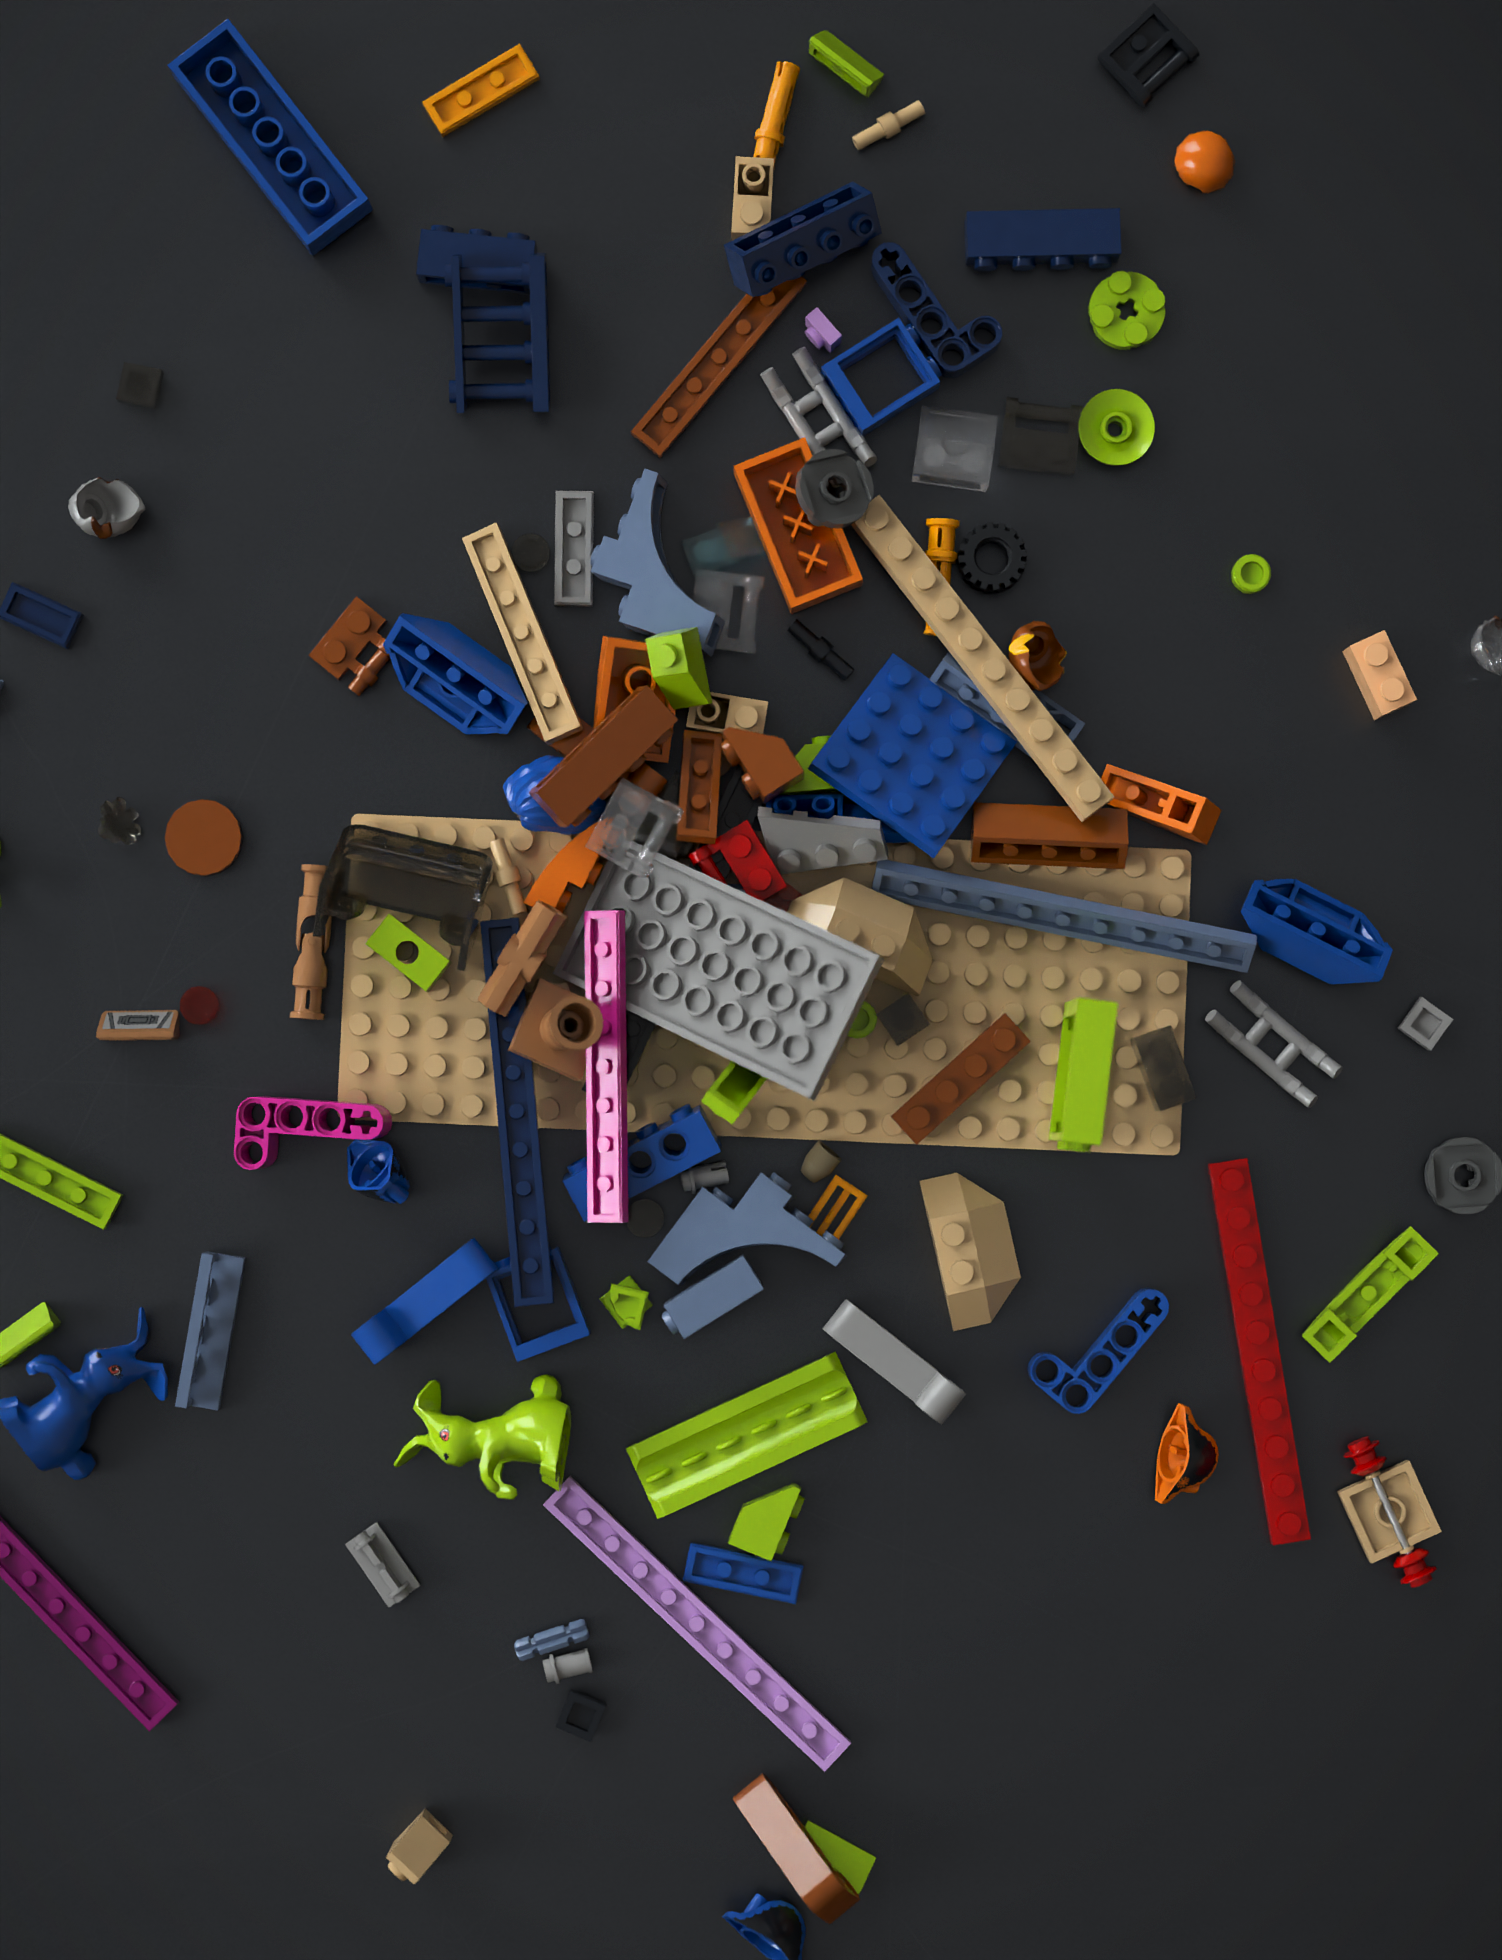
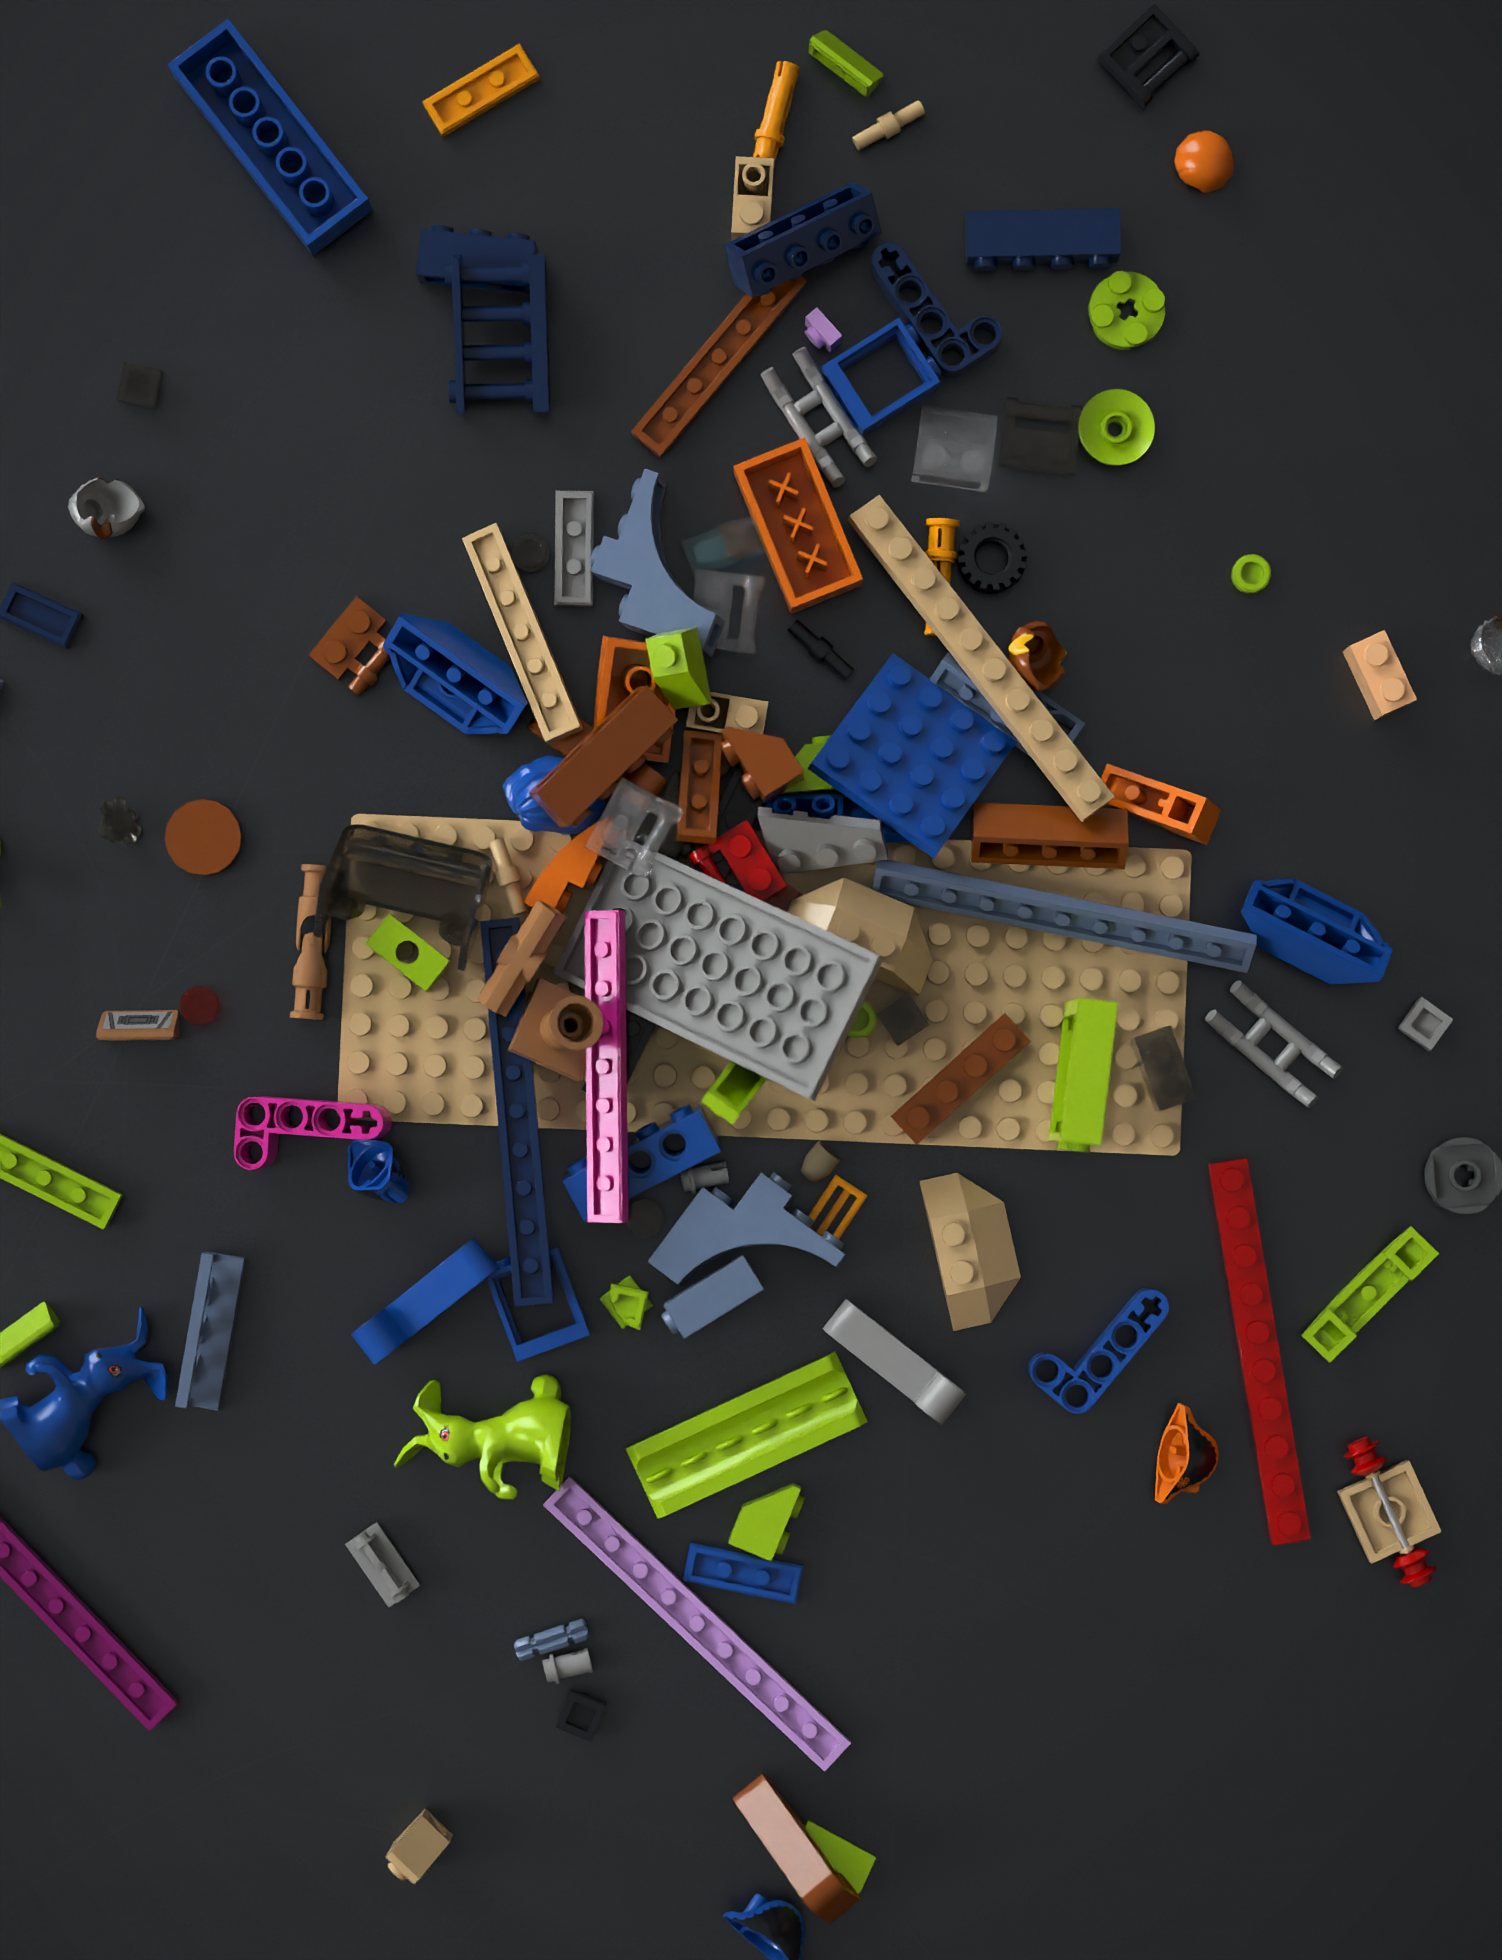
(822, 507): dark grey plate -> none

